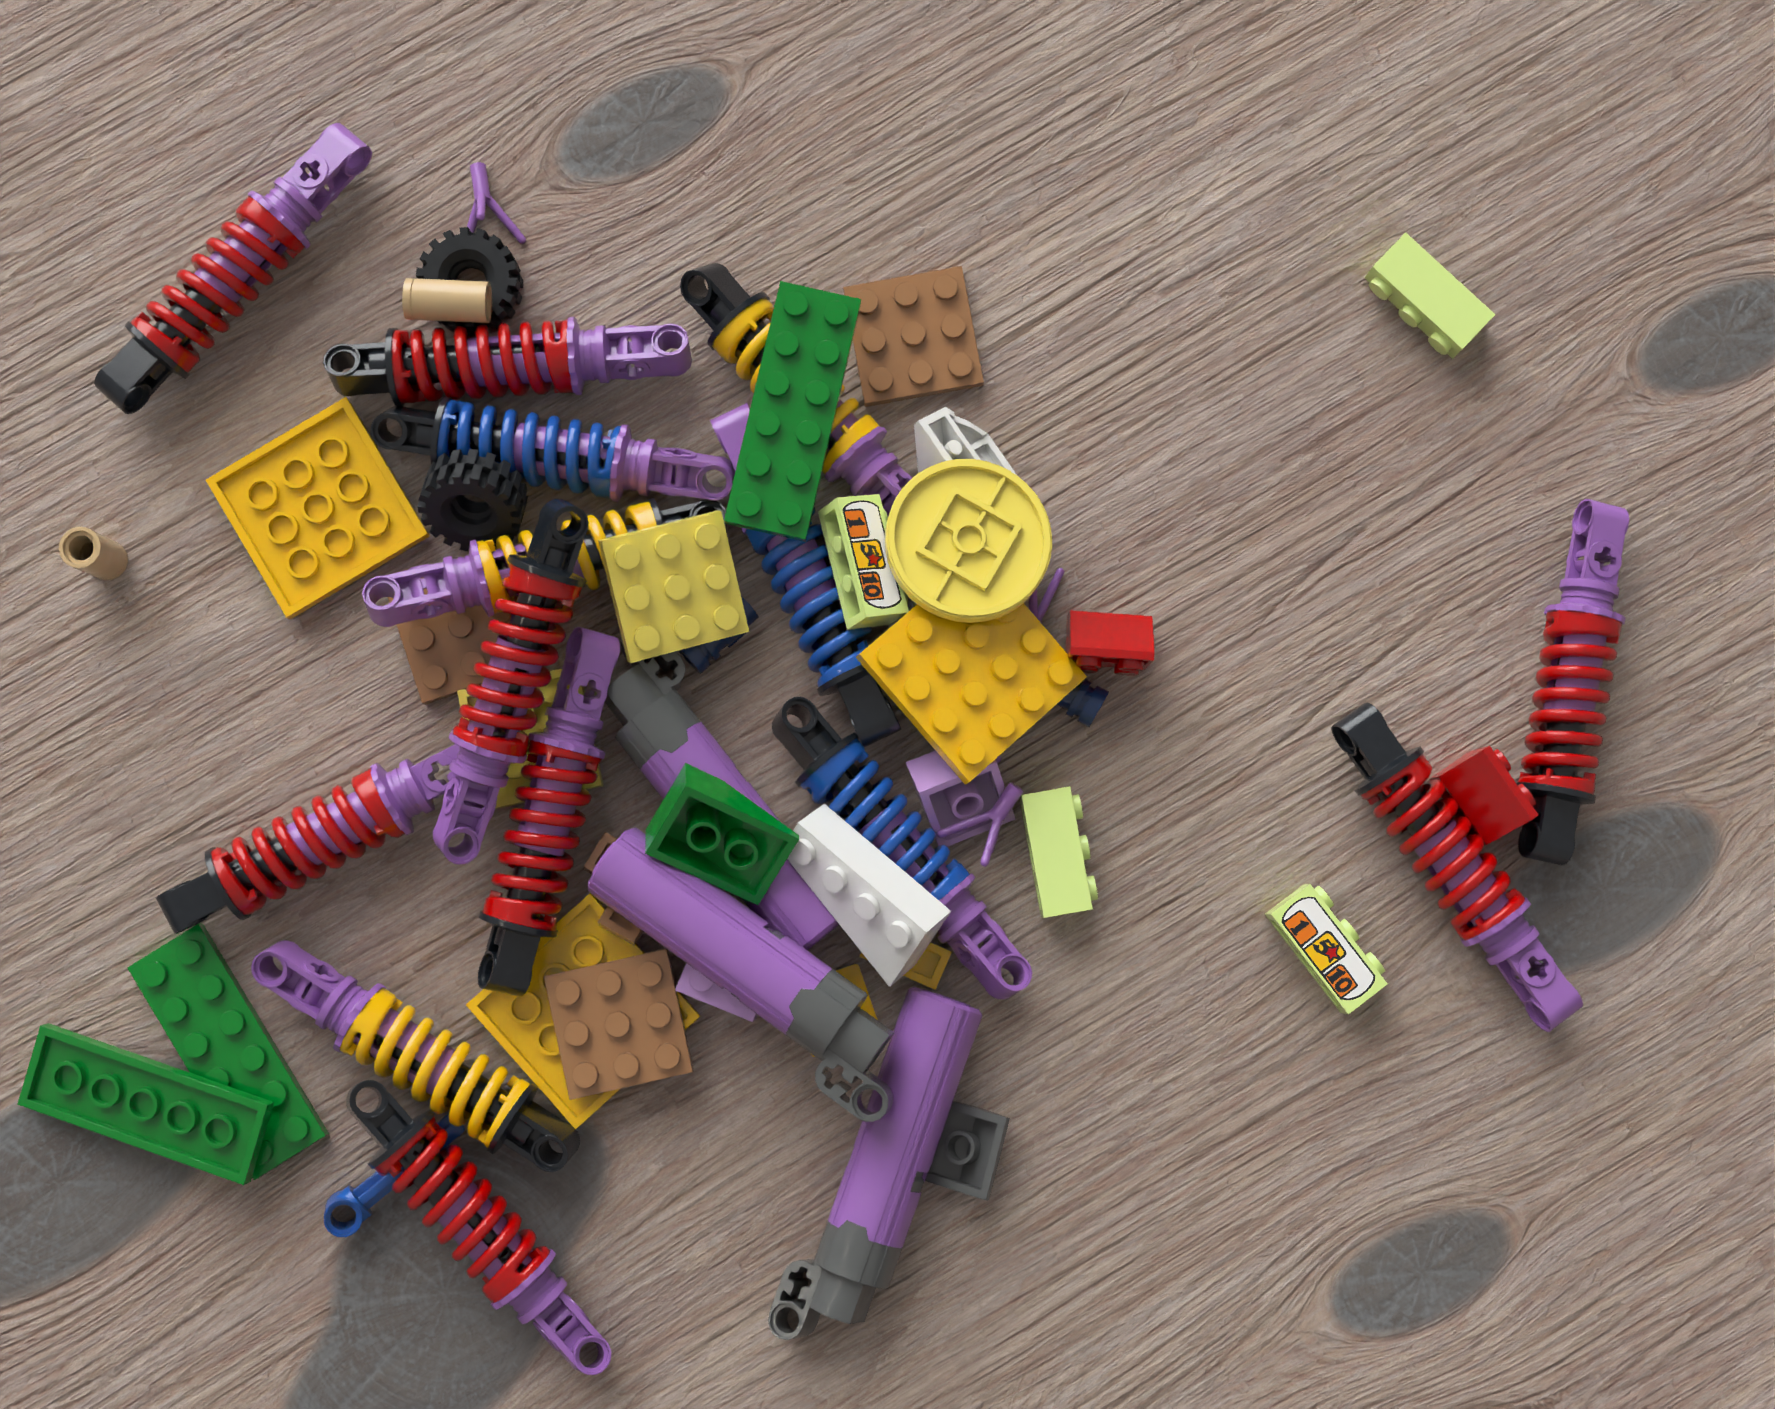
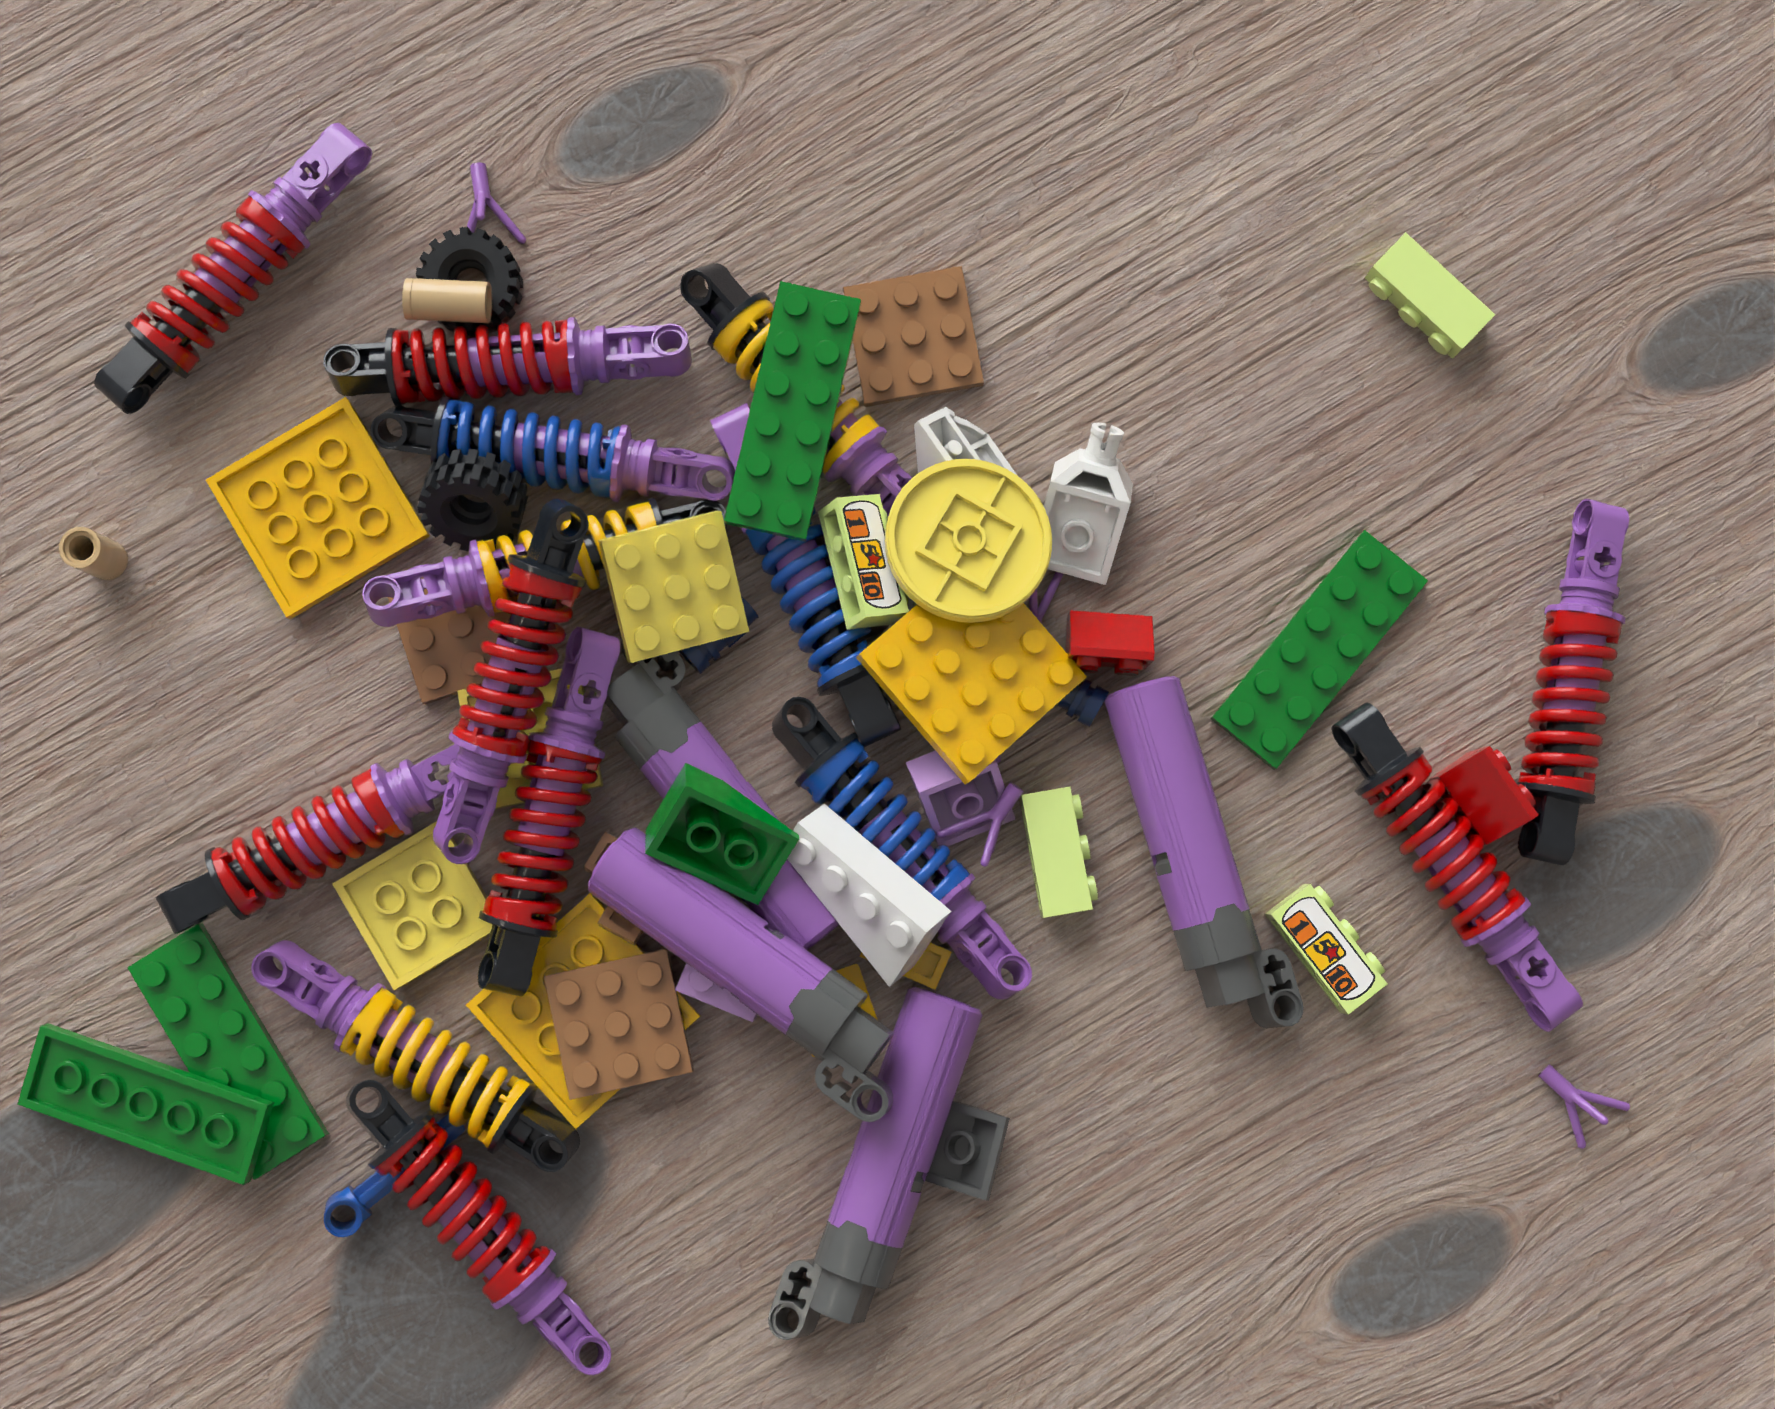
(414, 907): none -> light yellow plate
(1088, 507): none -> white plate
(1195, 856): none -> medium lavender piece
(1319, 649): none -> green plate
(1576, 1096): none -> medium lavender plant

